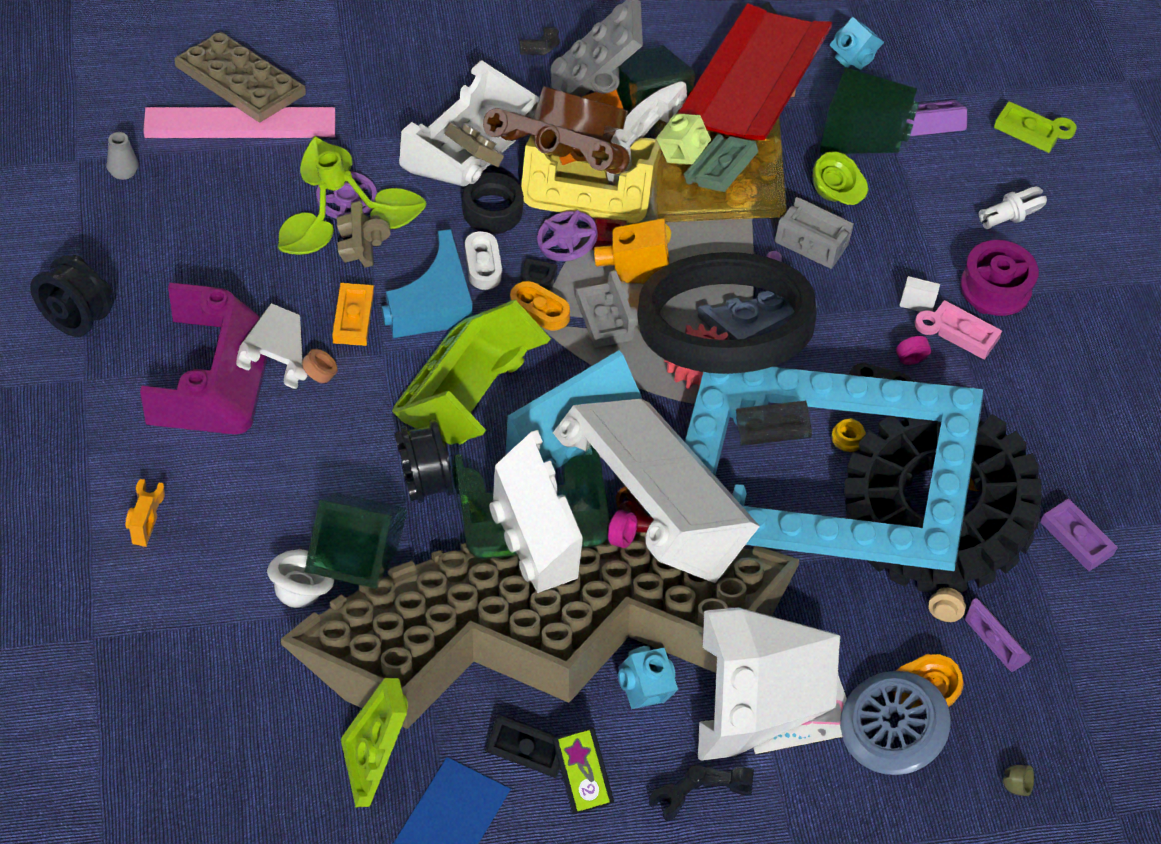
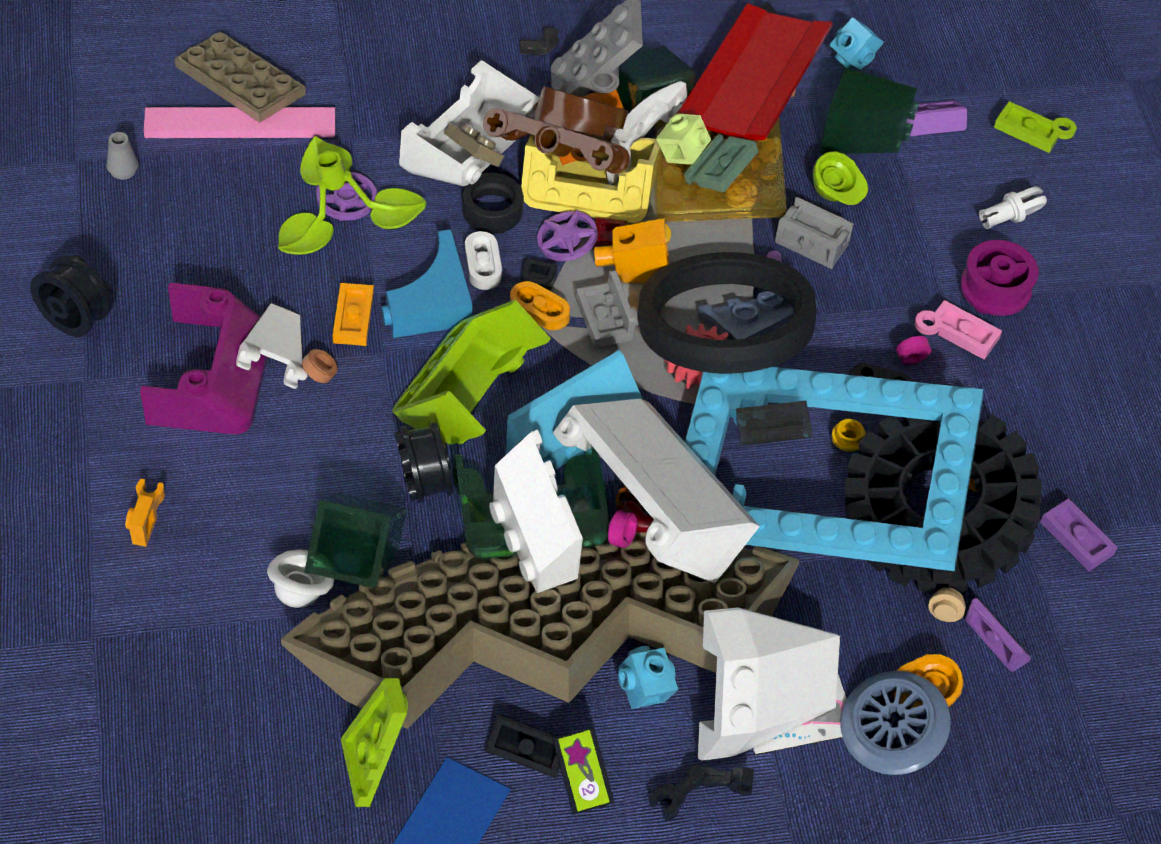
(364, 234): dark tan hips -> none
(919, 294): white tile -> none
(1019, 779): olive hinge -> none

